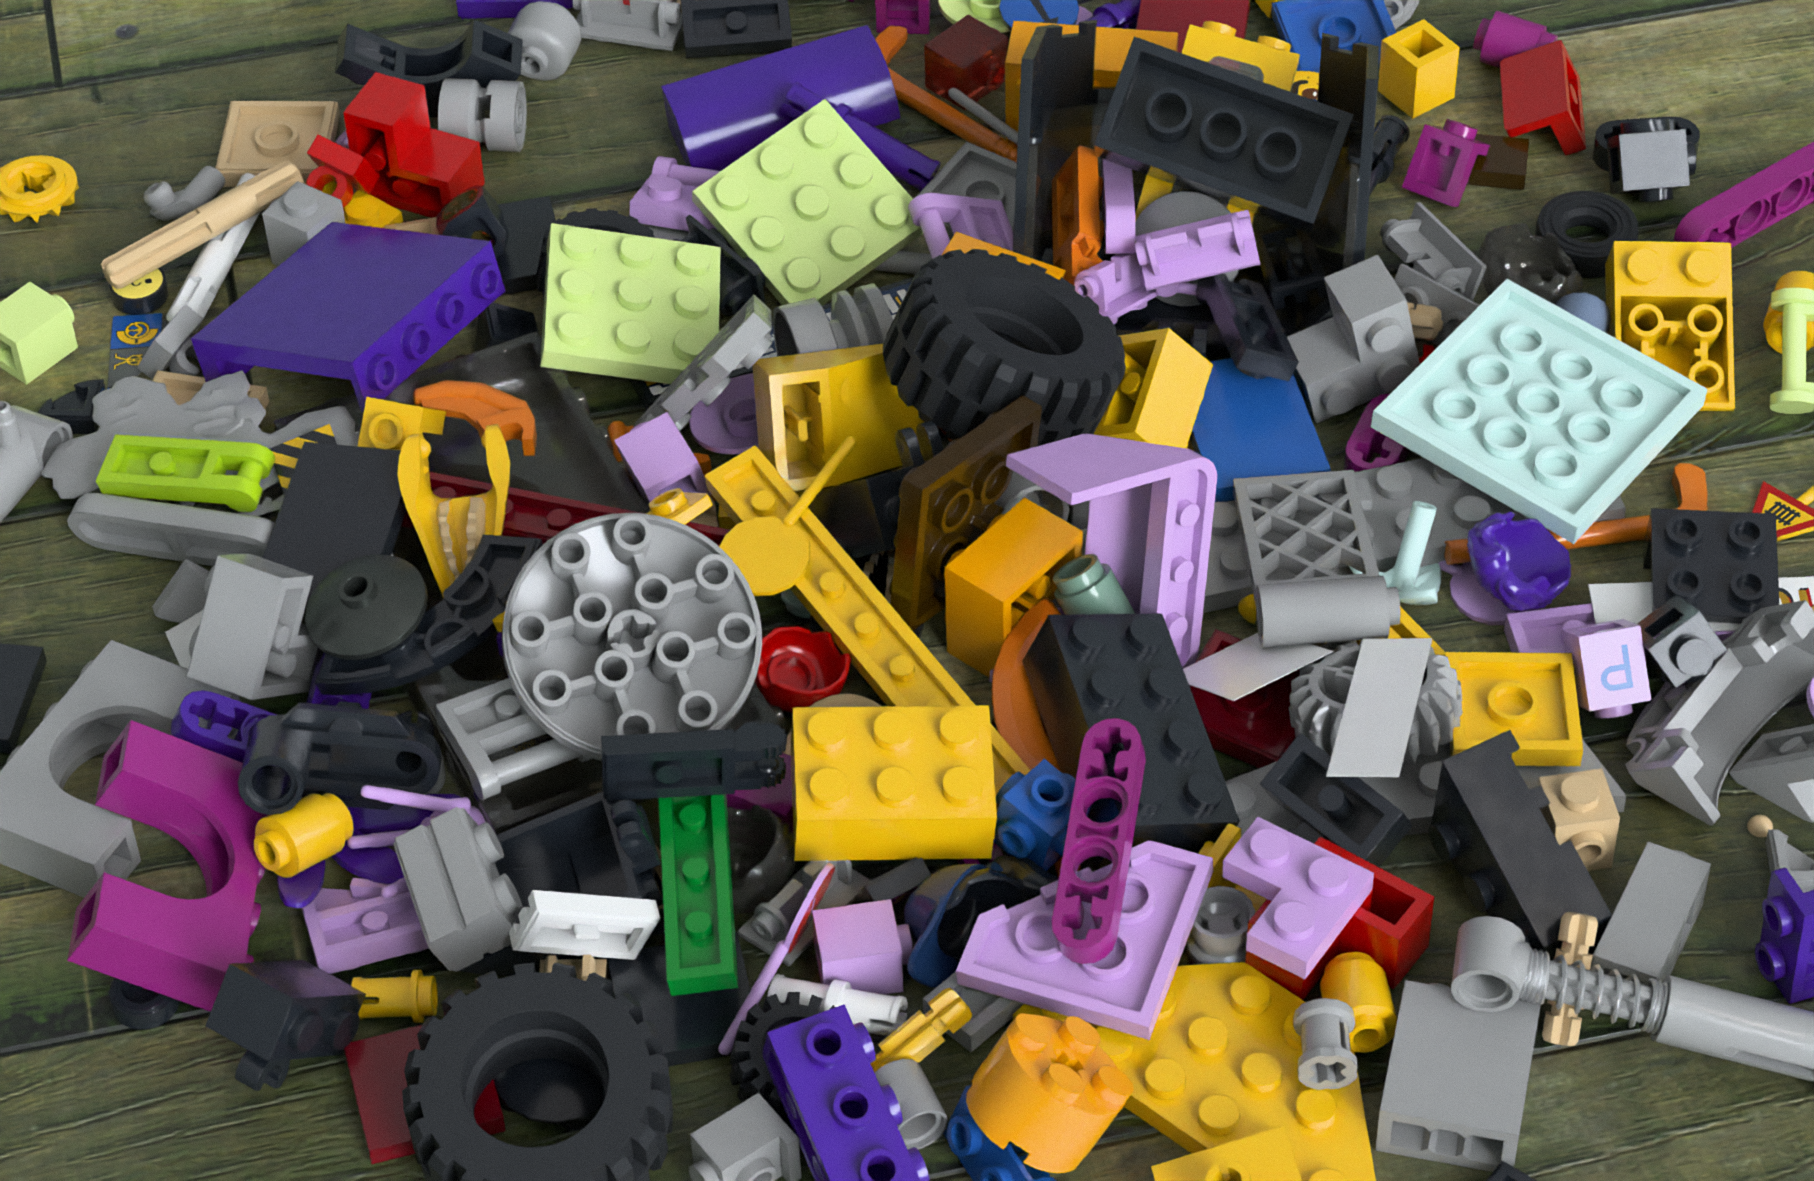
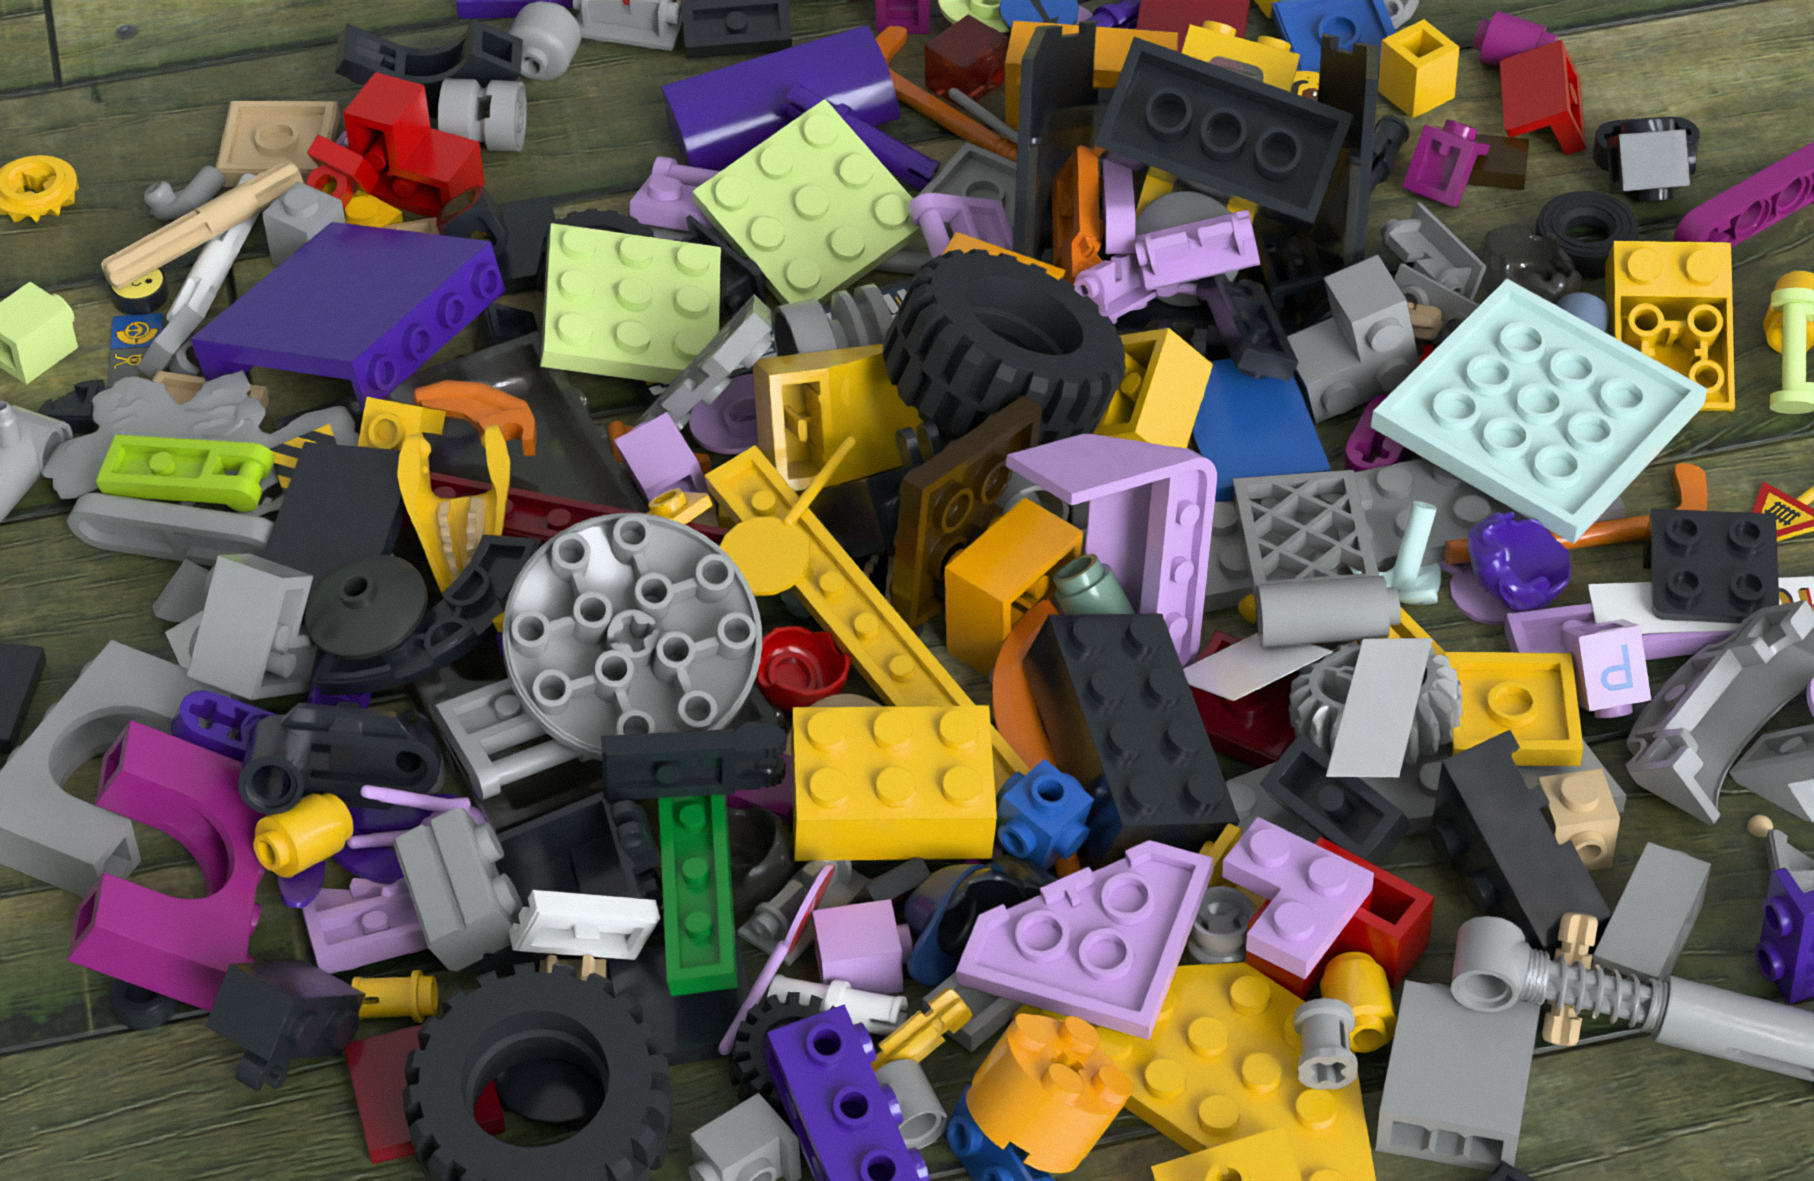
(1093, 839): magenta beam -> none
(1686, 648): brick -> none

